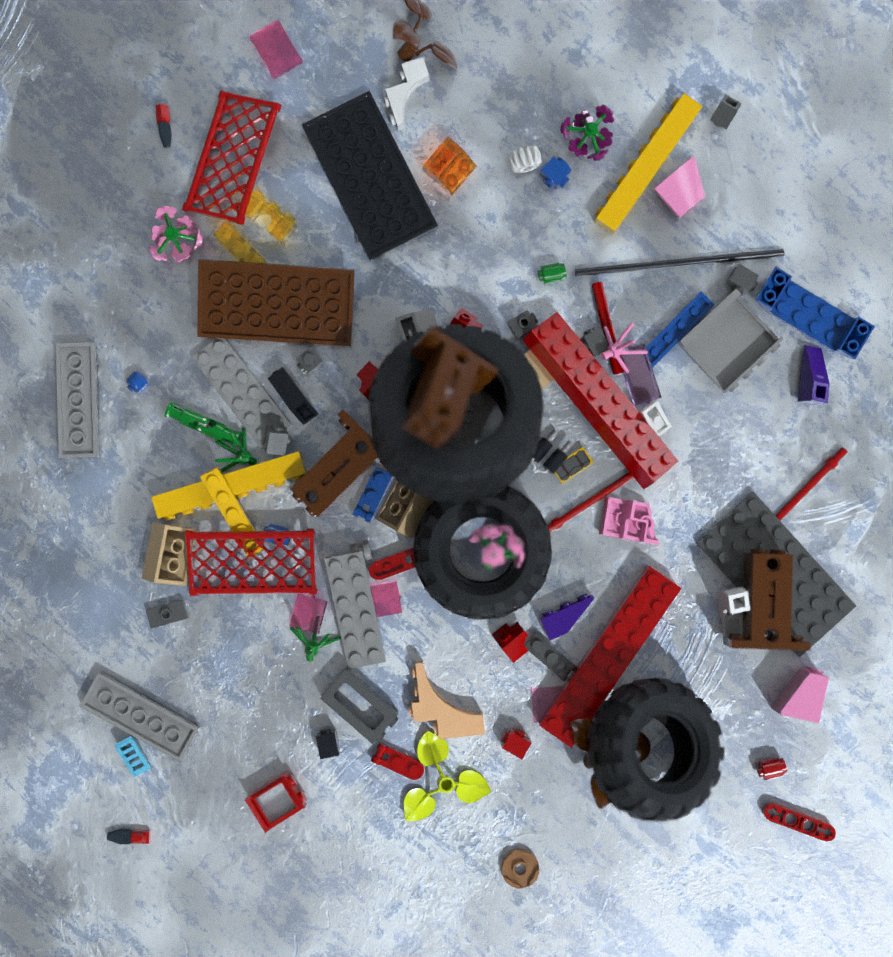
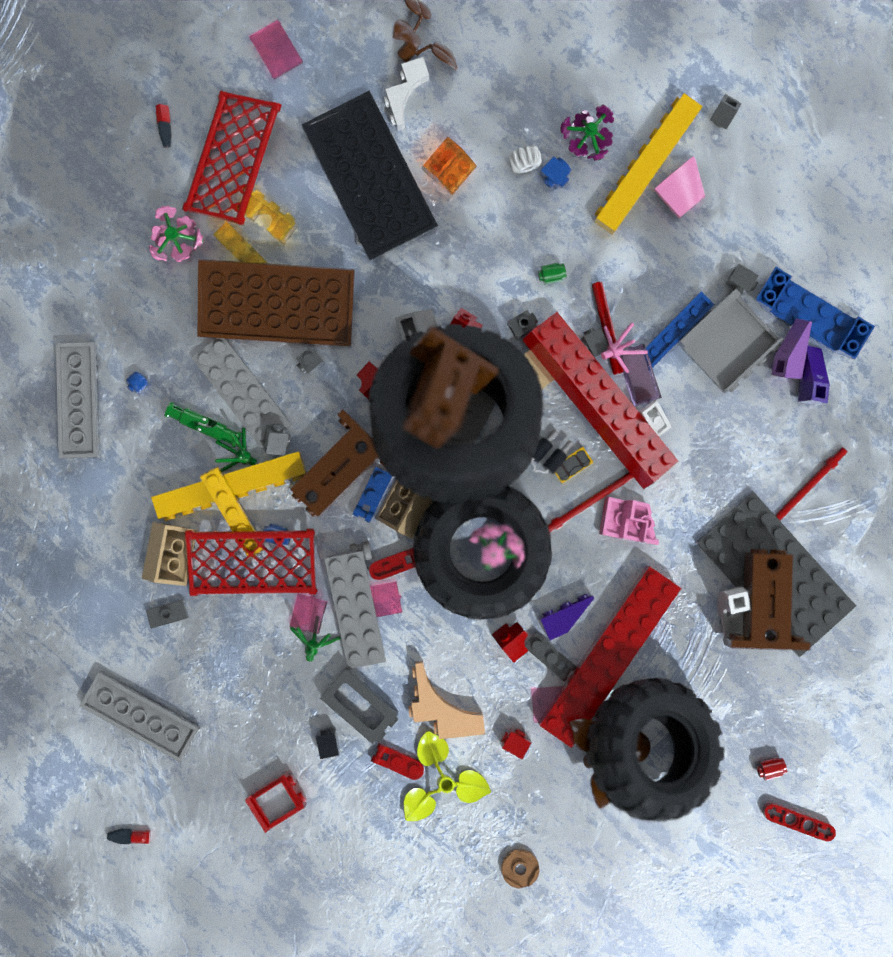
(127, 759): medium azure slope -> none
(292, 396): black slope -> none
(679, 262): black piece -> none
(791, 354): none -> medium lavender slope
(803, 695): bright pink slope -> none

